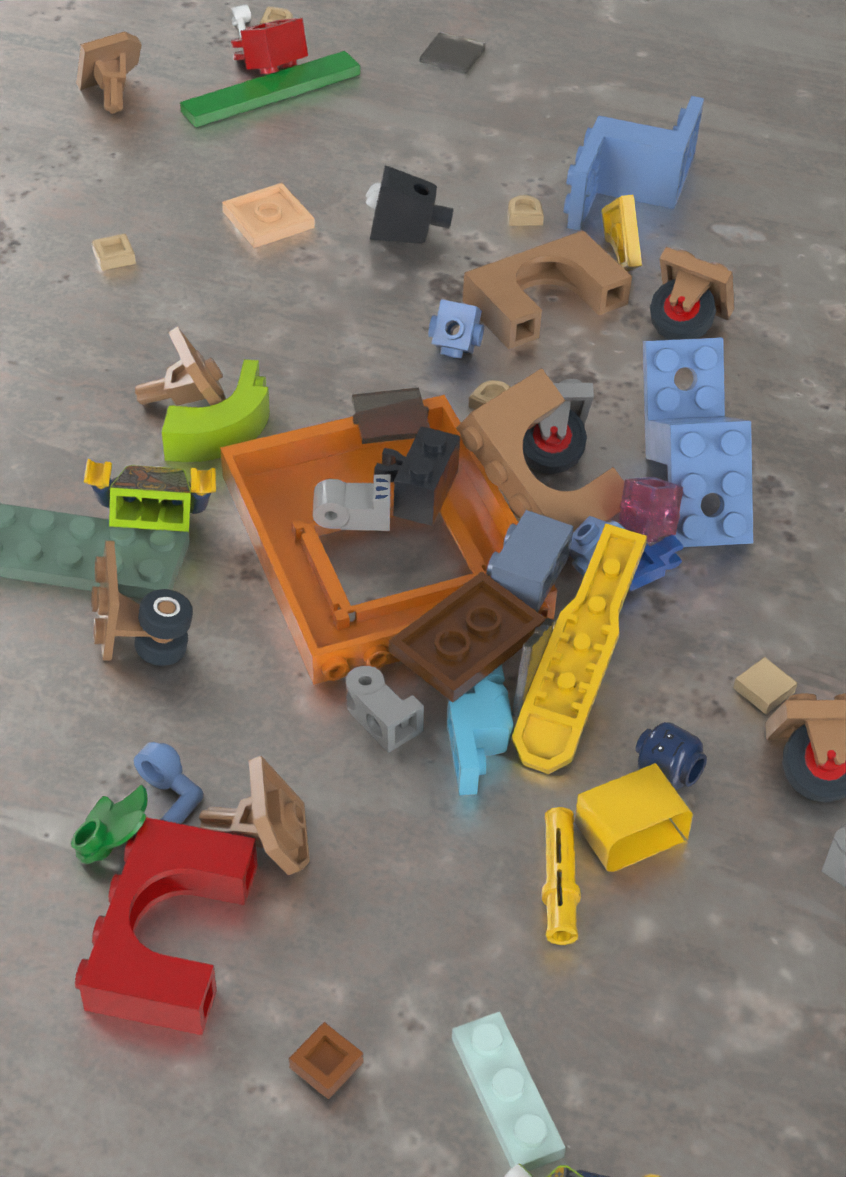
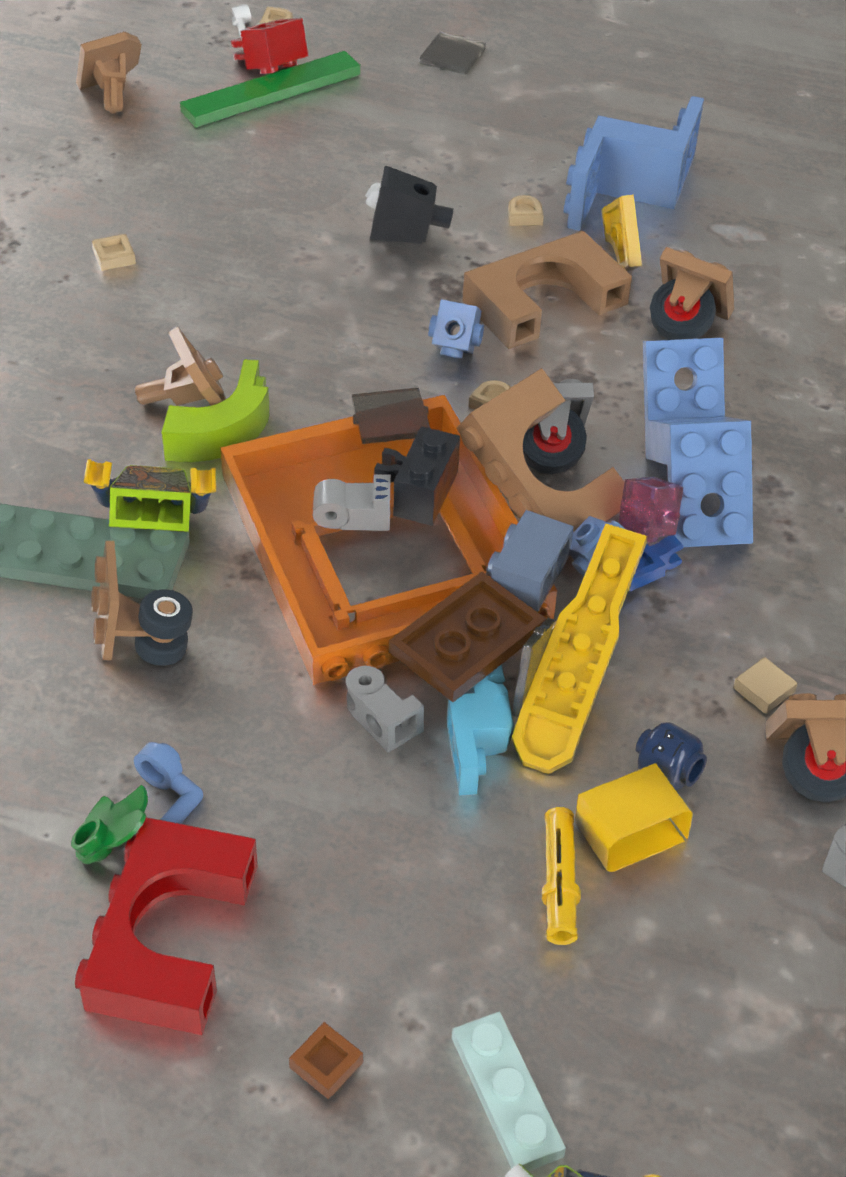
(268, 215): light nougat tile -> none
(269, 815): medium nougat piece -> none

